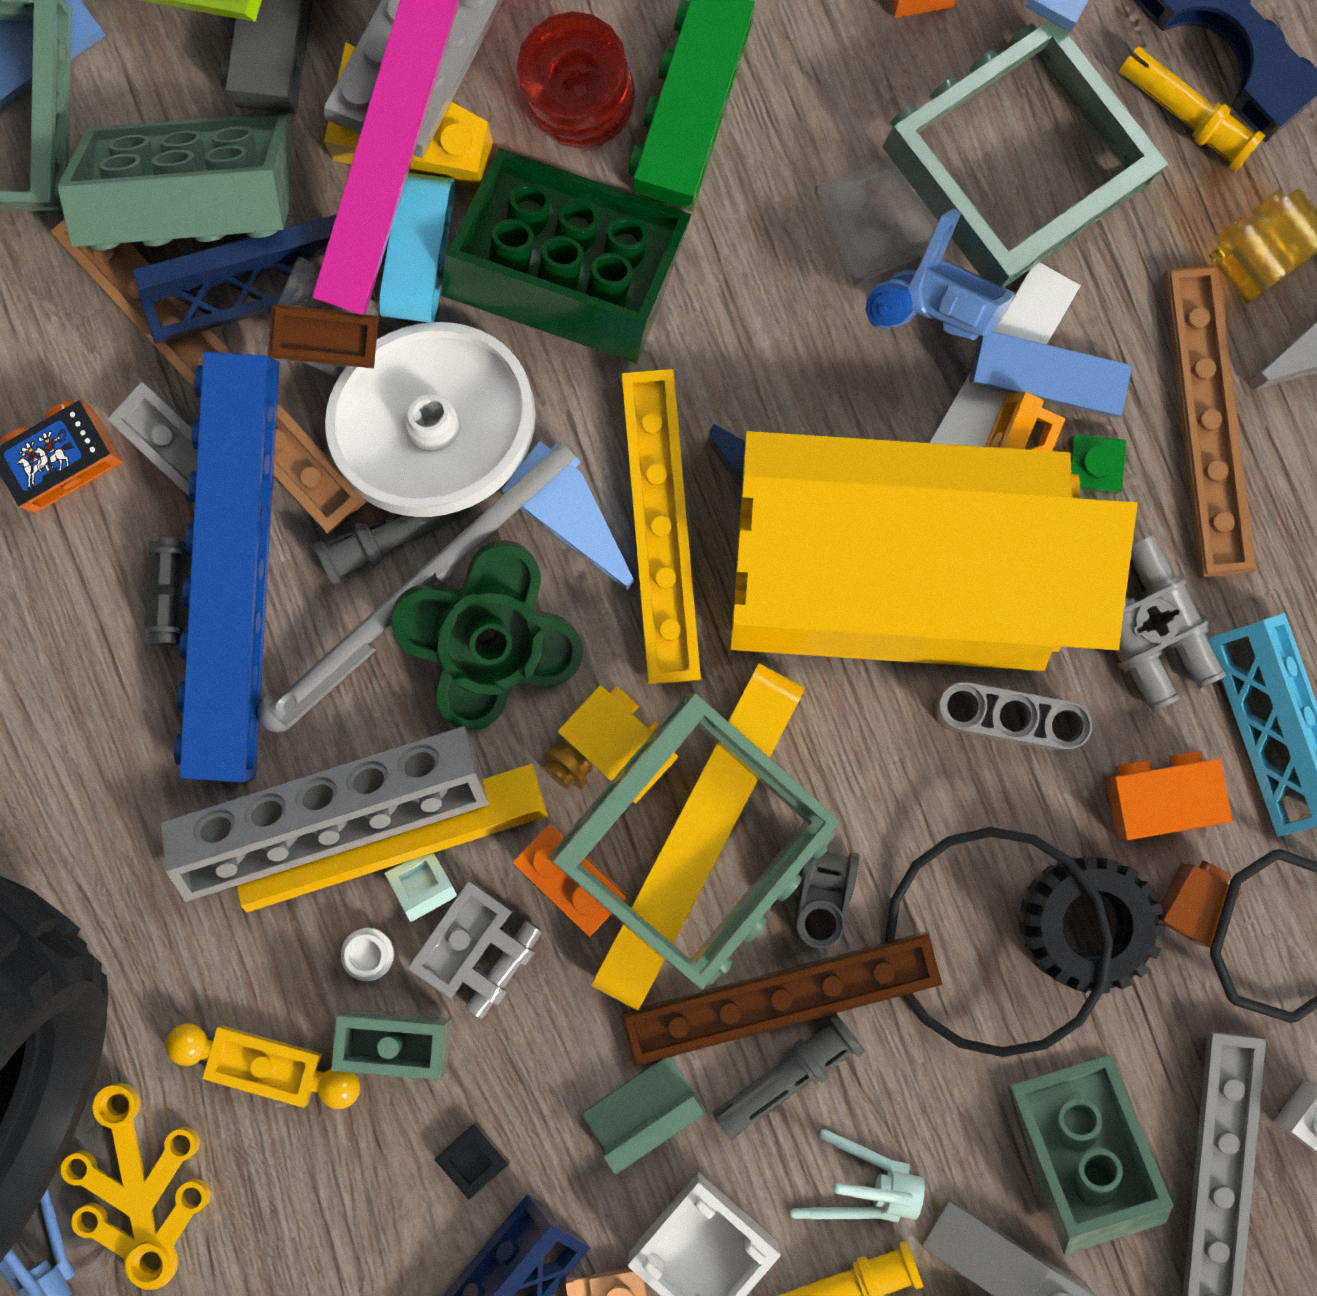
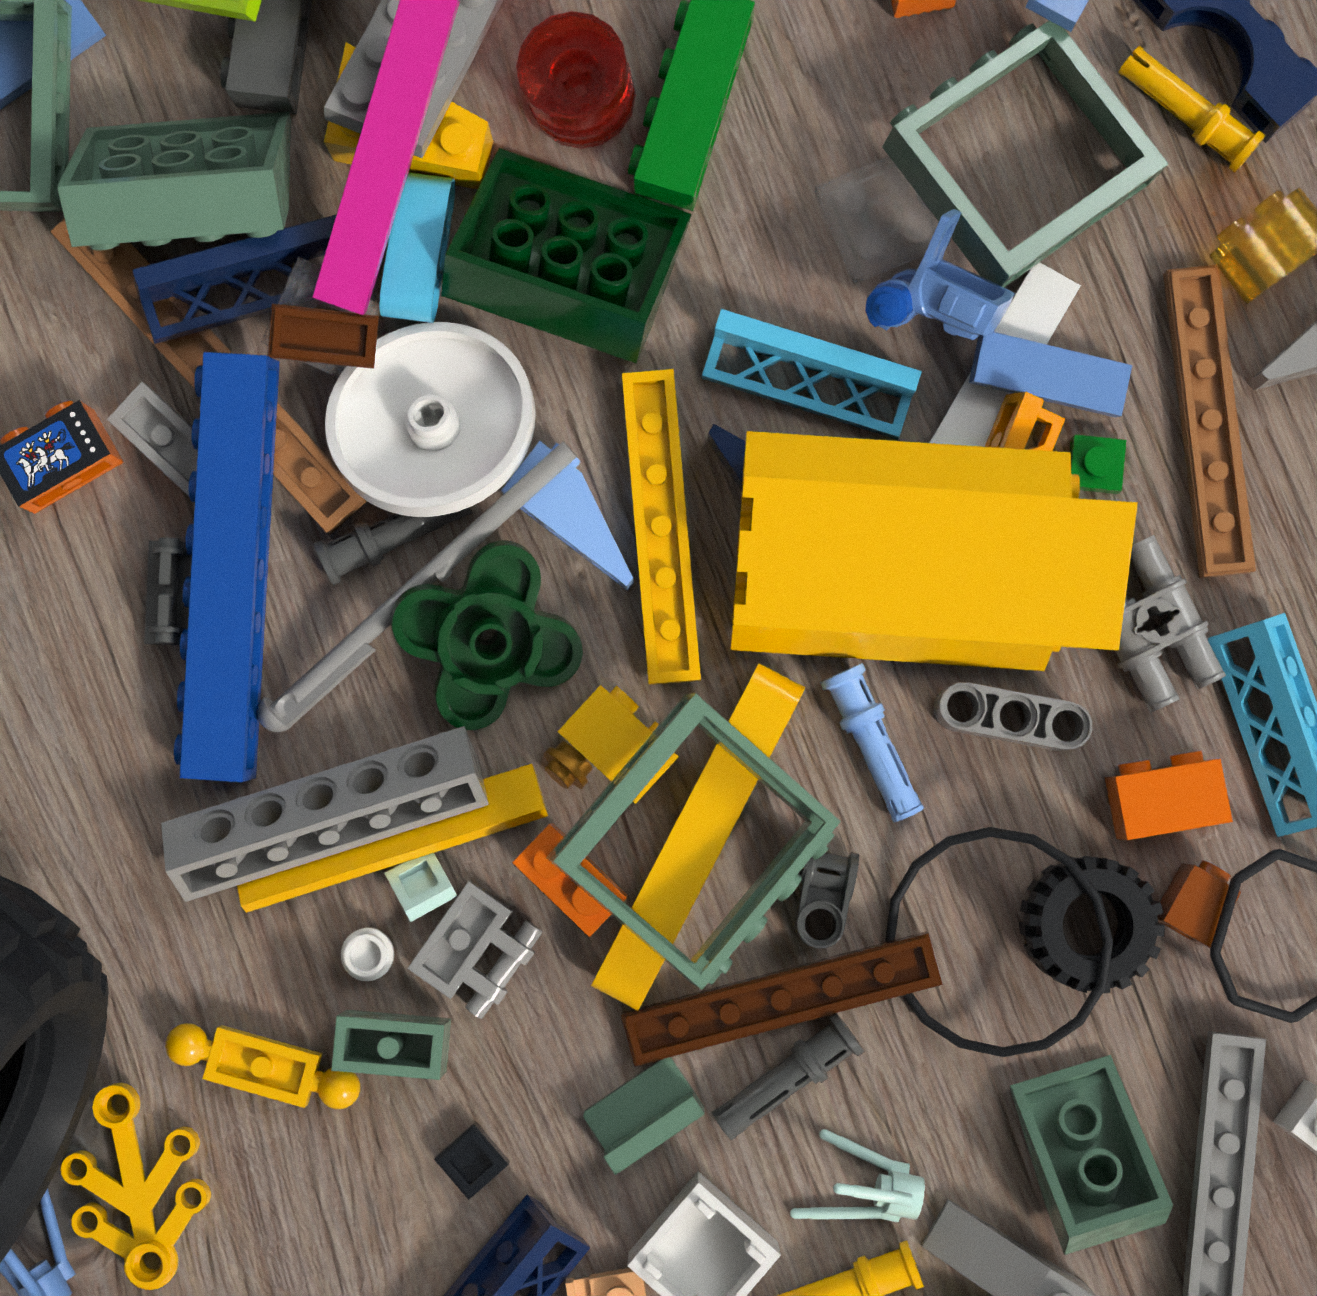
(815, 355): none -> medium azure fence
(863, 718): none -> light blue pin

